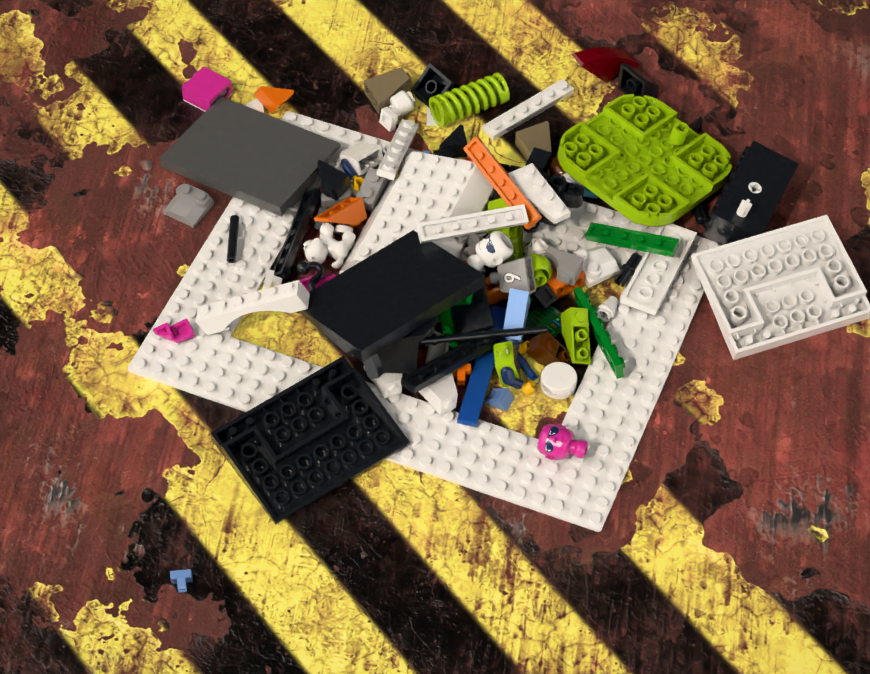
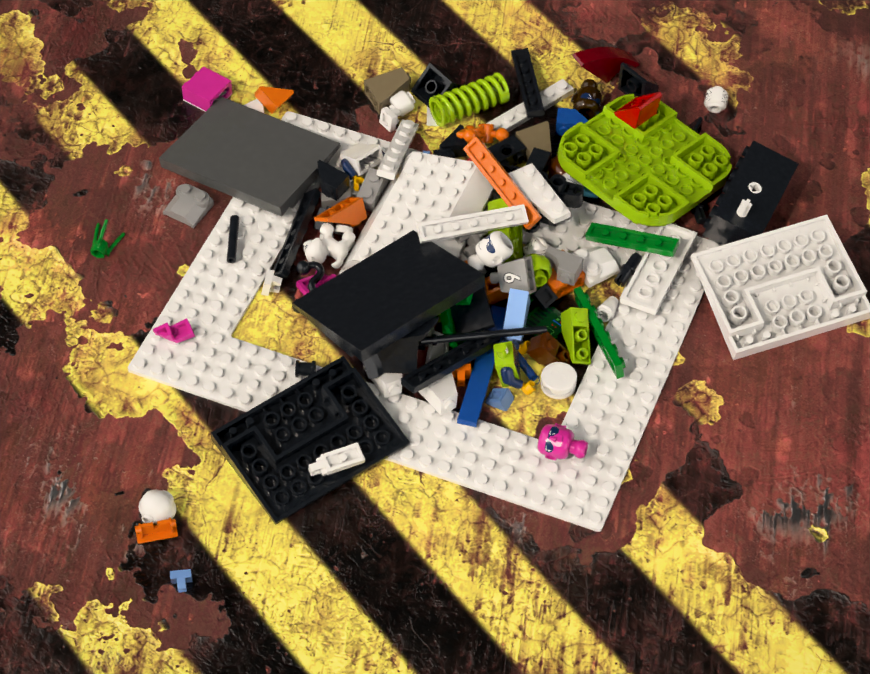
(100, 246): none -> green plant
(149, 532): none -> orange hinge
(157, 506): none -> white plant
(285, 298): white arch -> none
(304, 368): none -> black bush
(337, 460): none -> white hinge
(484, 132): none -> orange piece
(509, 151): none -> black brick
(527, 83): none -> black plate
(566, 119): none -> blue slope
(587, 99): none -> dark brown piece
(639, 109): none -> red slope
(679, 133): lime piece -> none
(716, 99): none -> white head

